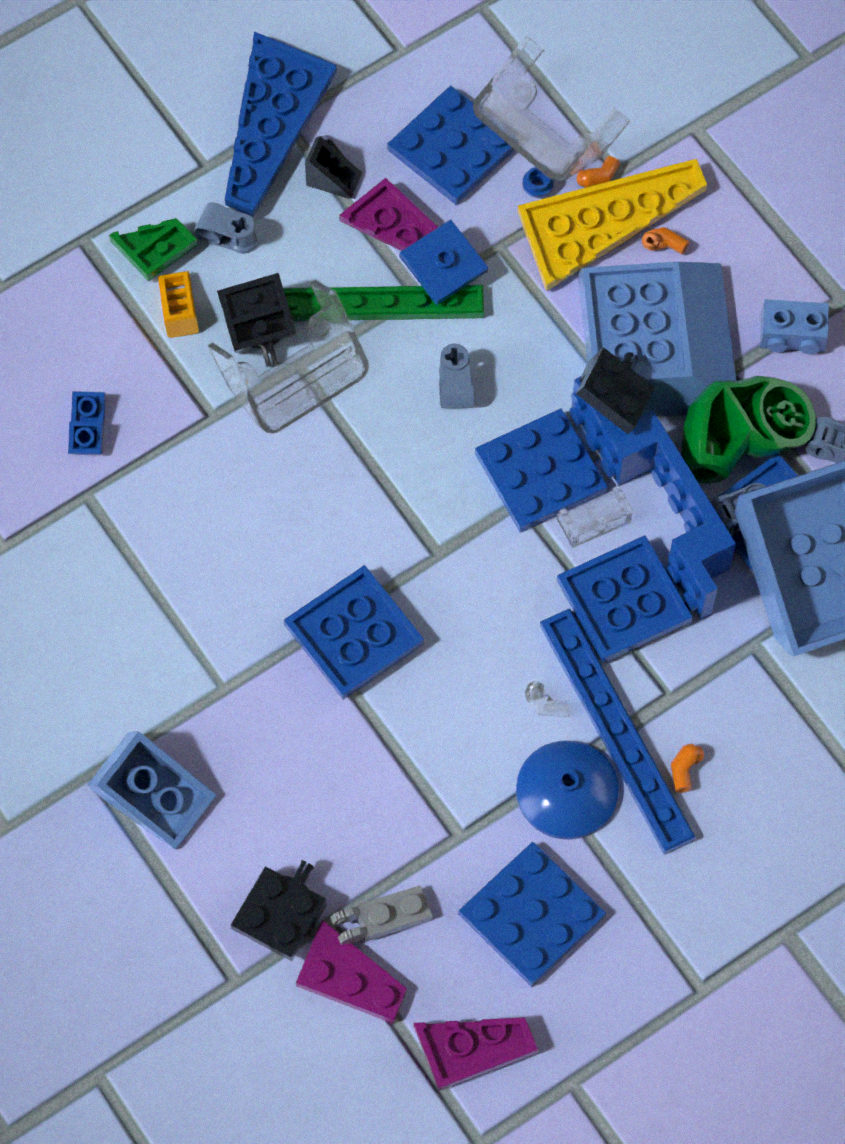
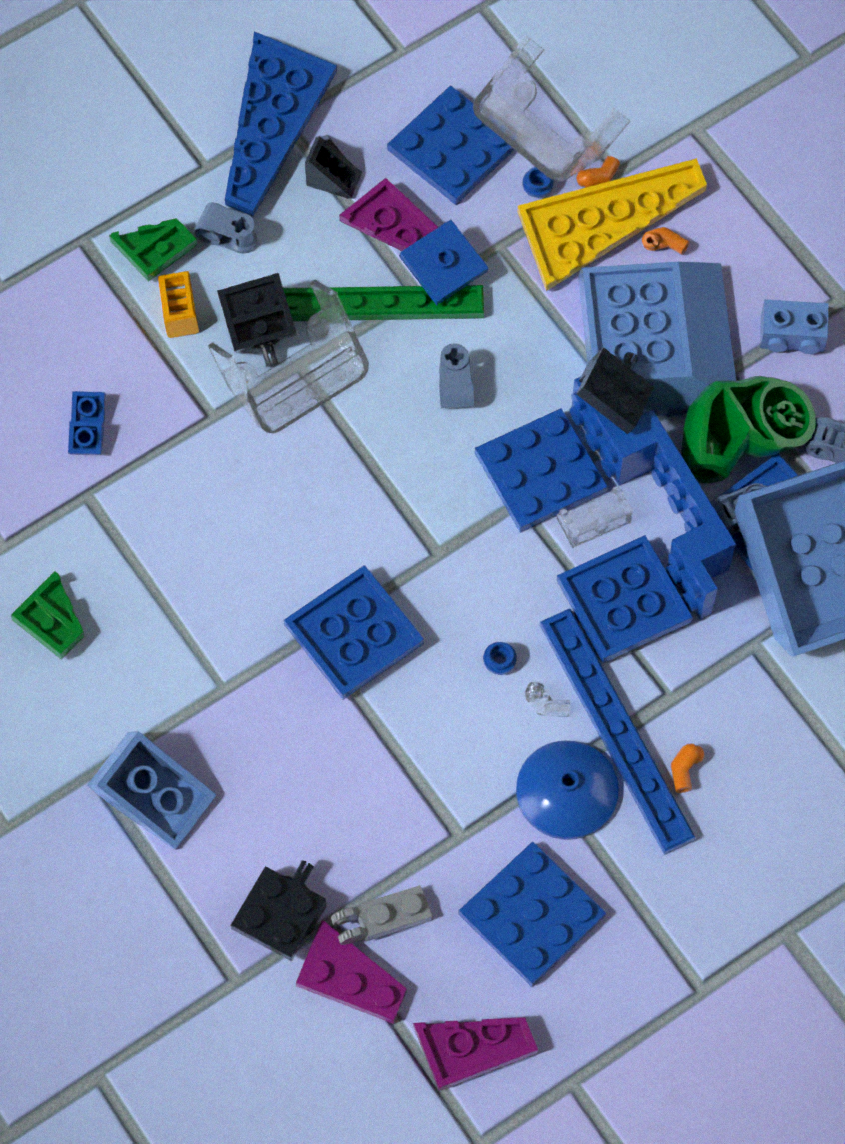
(50, 617): none -> green wing
(502, 649): none -> blue plate

